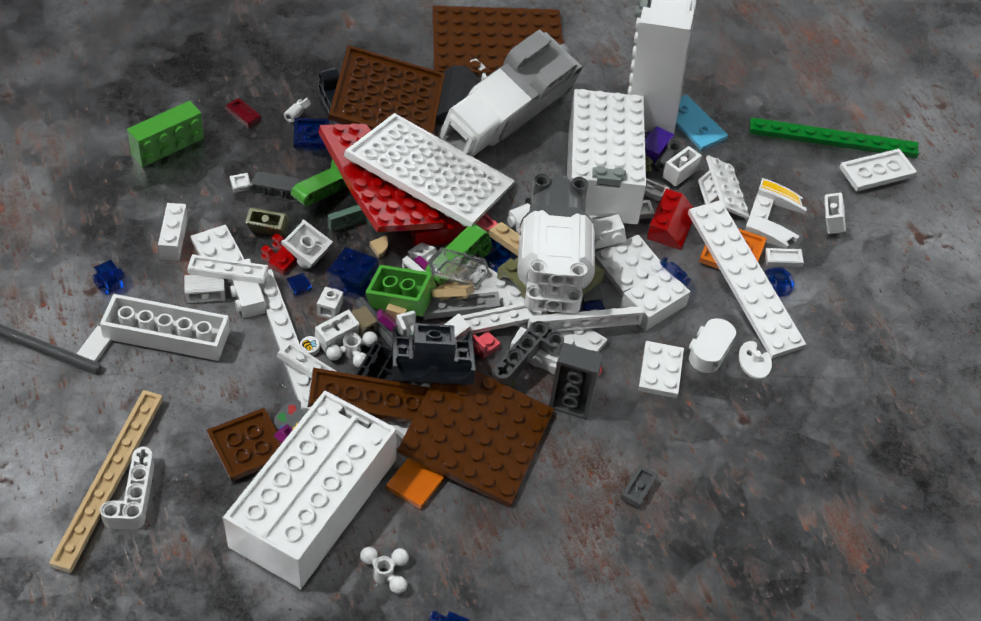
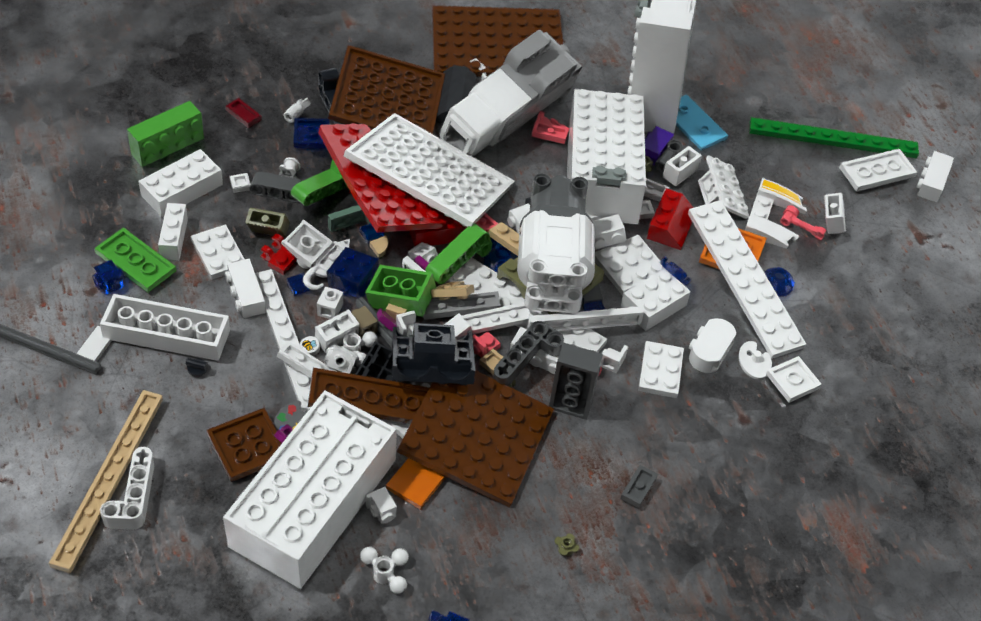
(136, 259): none -> bright green plate
(181, 181): none -> white brick
(196, 367): none -> black plate
(204, 289): white brick -> none
(227, 269): white tile -> none
(290, 167): none -> white brick
(323, 263): none -> white plate
(339, 352): none -> white brick
(369, 233): none -> clear blue tile
(381, 505): none -> white brick
(458, 267): clear brick -> none
(490, 360): none -> tan tile
(549, 129): none -> coral wing
(566, 550): none -> olive plate
(613, 359): none -> white panel
(784, 257): white tile -> none
(790, 216): none -> coral brick
(793, 379): none -> white plate
(934, 176): none -> white brick

